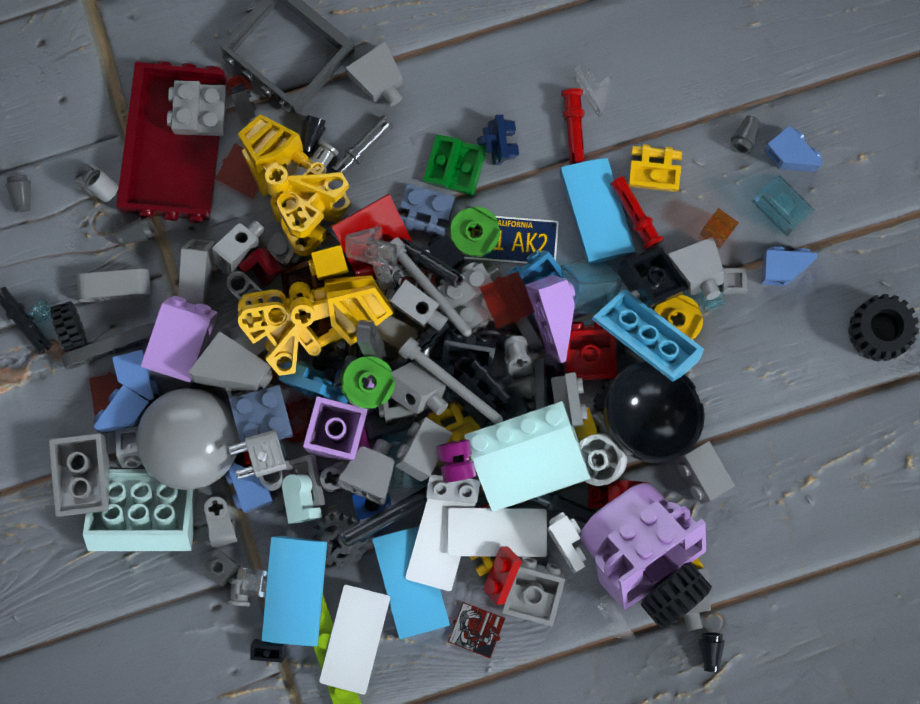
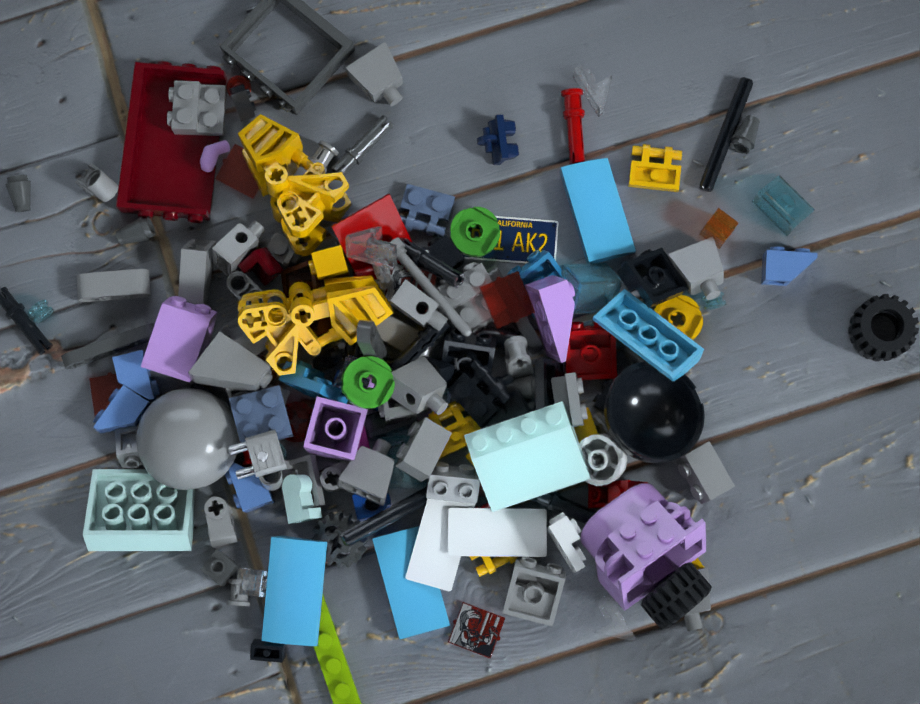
(68, 325): black tyre -> none
(80, 474): light grey slope -> none
(211, 153): none -> lavender arm
(312, 132): black cone -> none
(354, 639): white sticker -> none
(412, 351): light grey piece -> none
(454, 165): green slope -> none
(460, 469): magenta wheel -> none
(502, 575): red plate -> none
(642, 223): red pin -> none
(712, 649): black cone -> none
(726, 132): none -> black axle
(734, 281): light grey tile -> none
(792, 152): medium blue slope -> none

